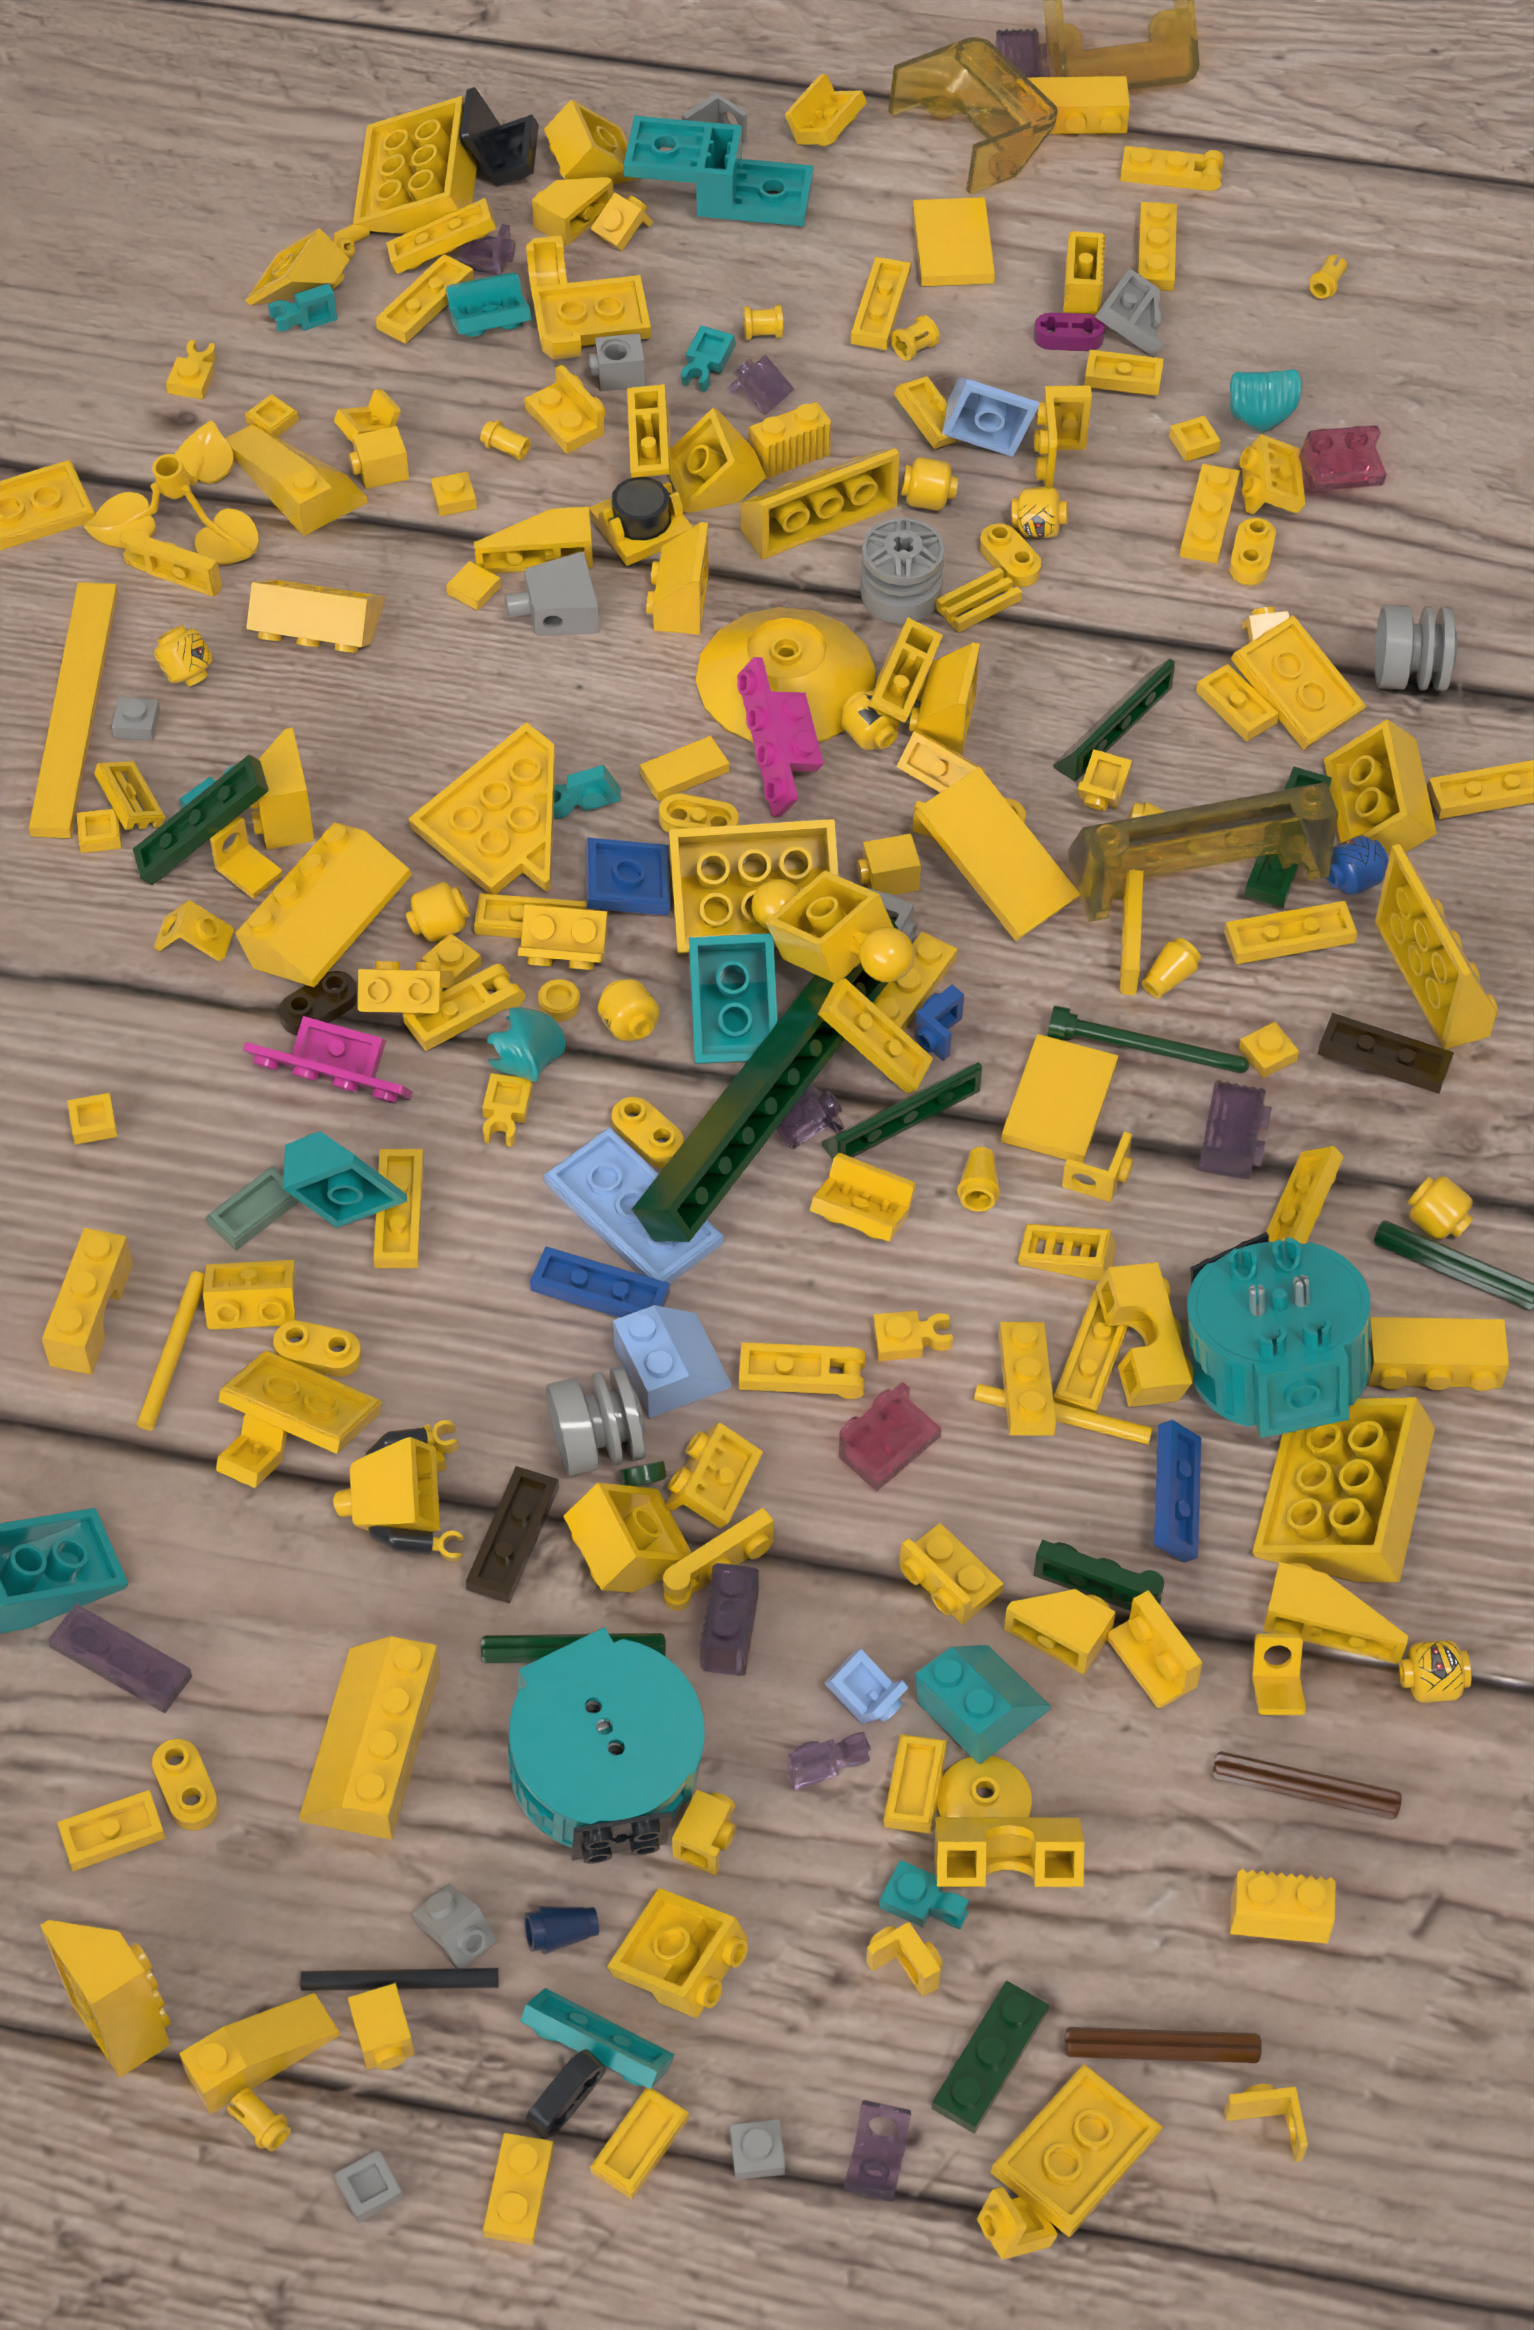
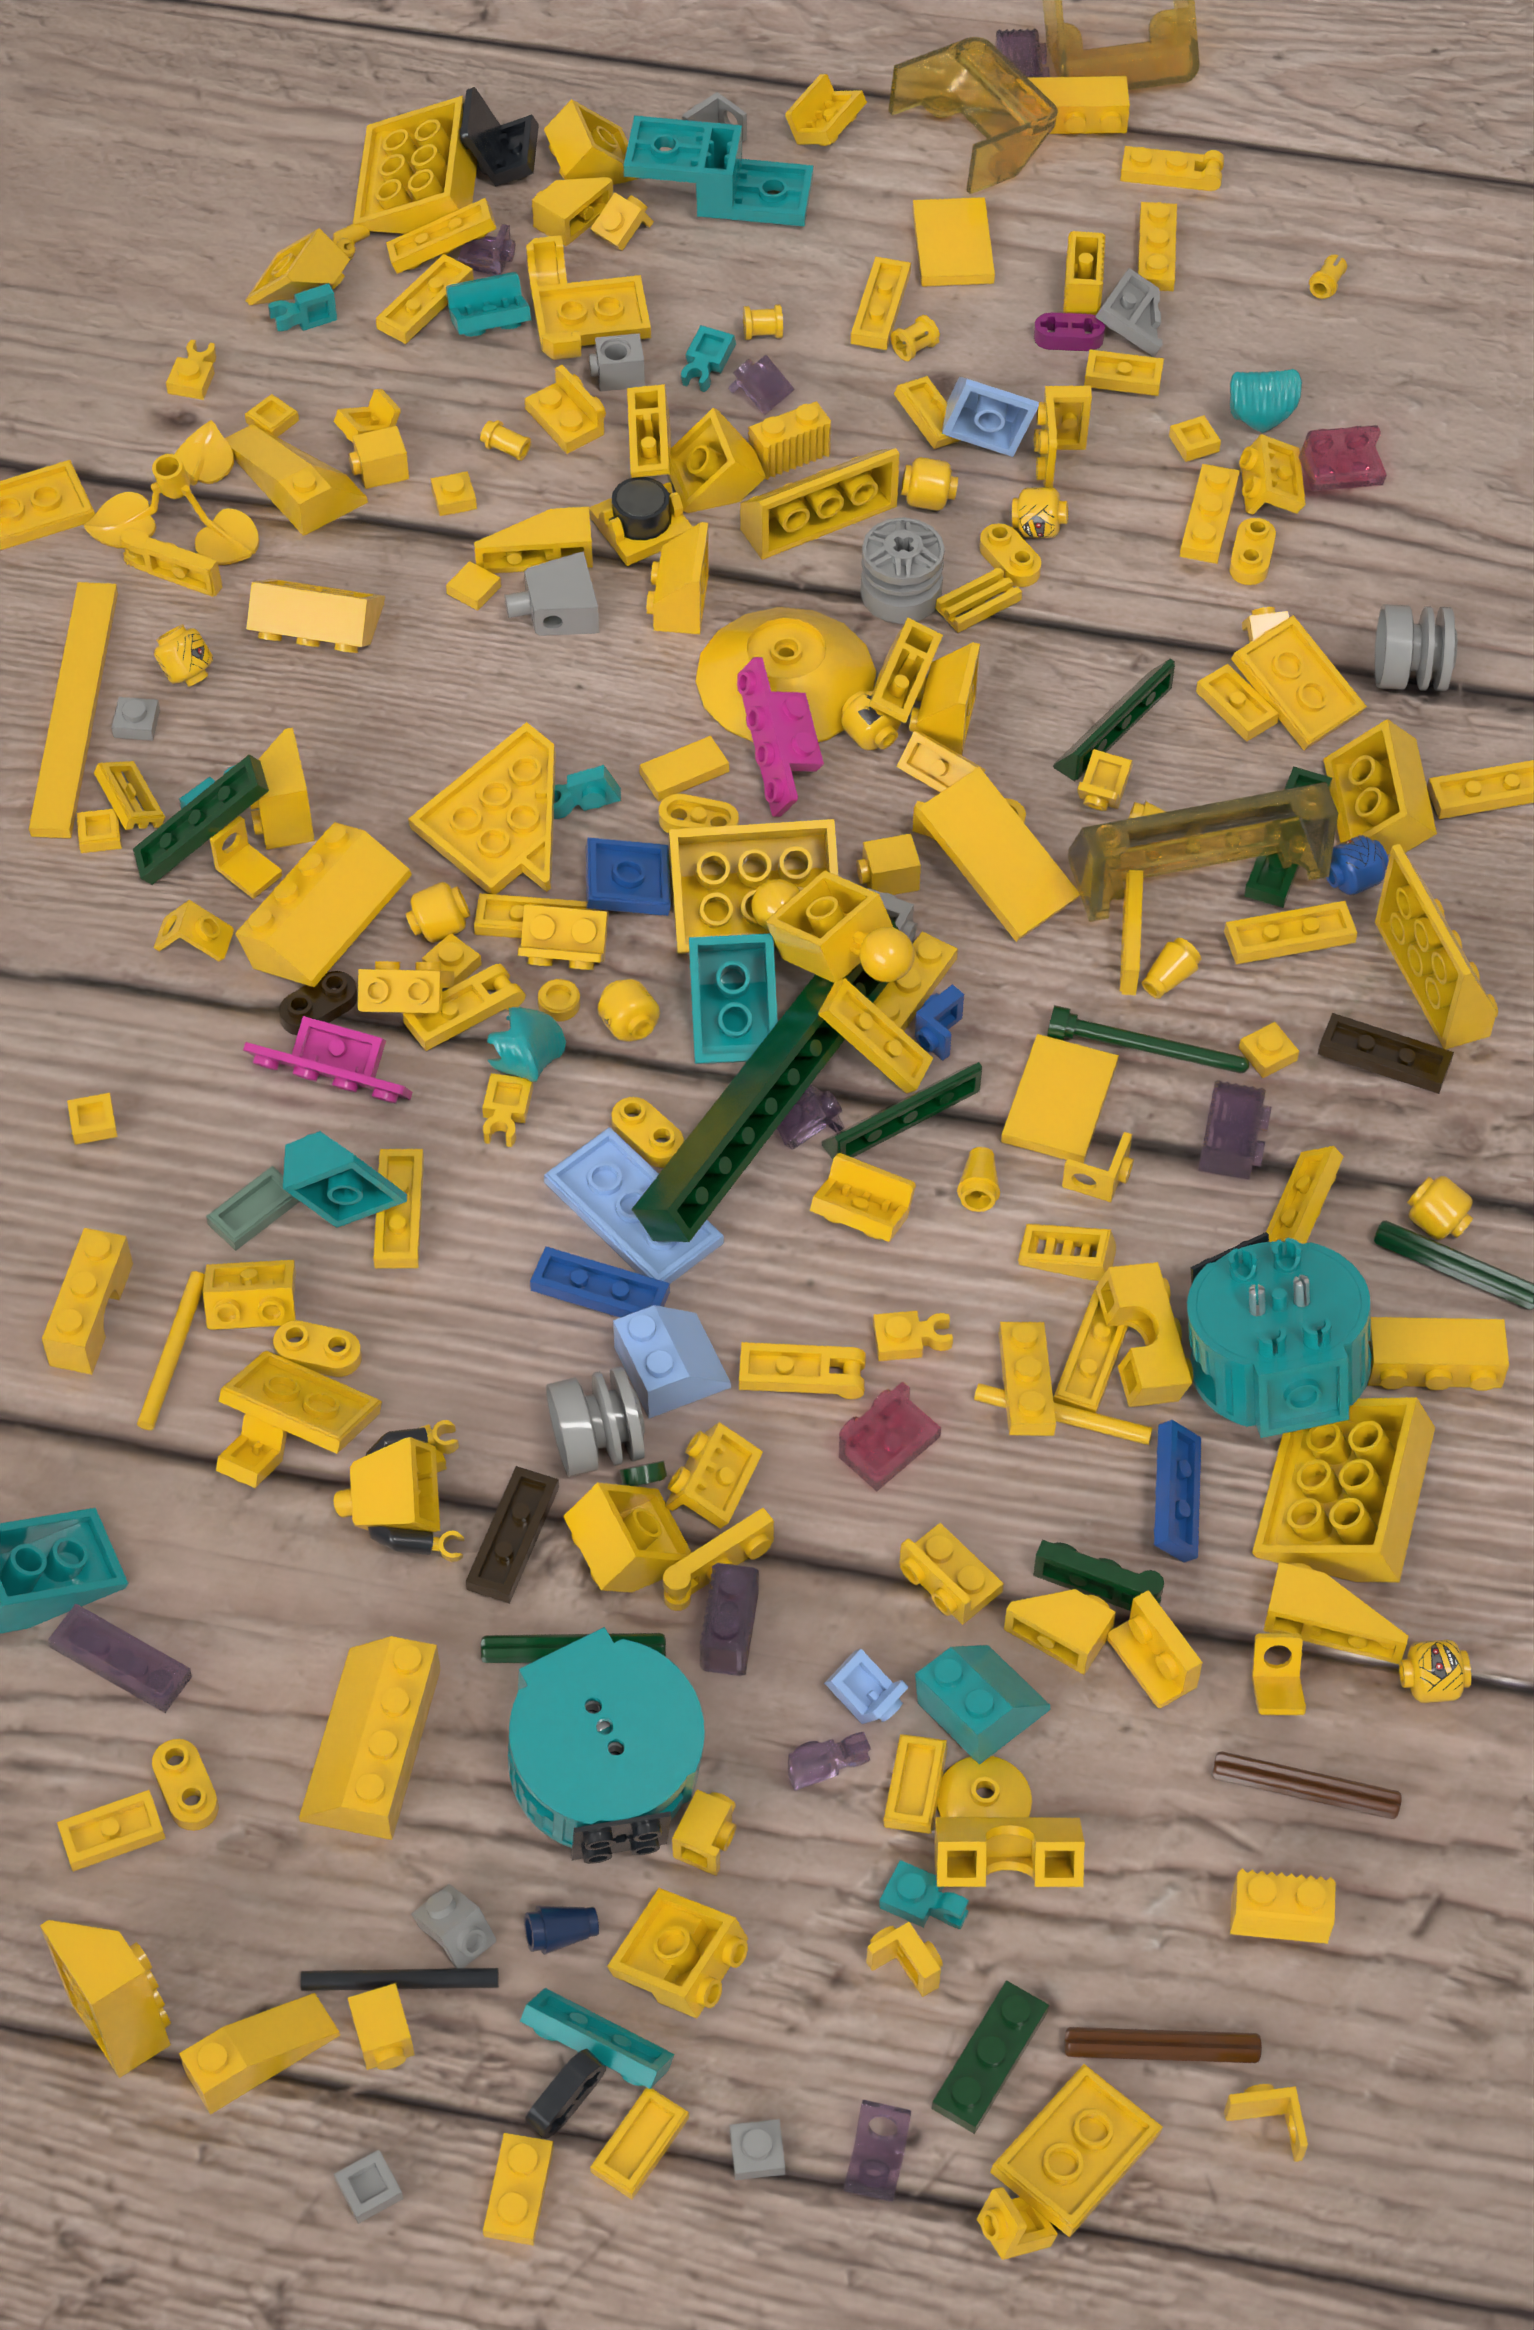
(266, 2126): yellow pin -> none

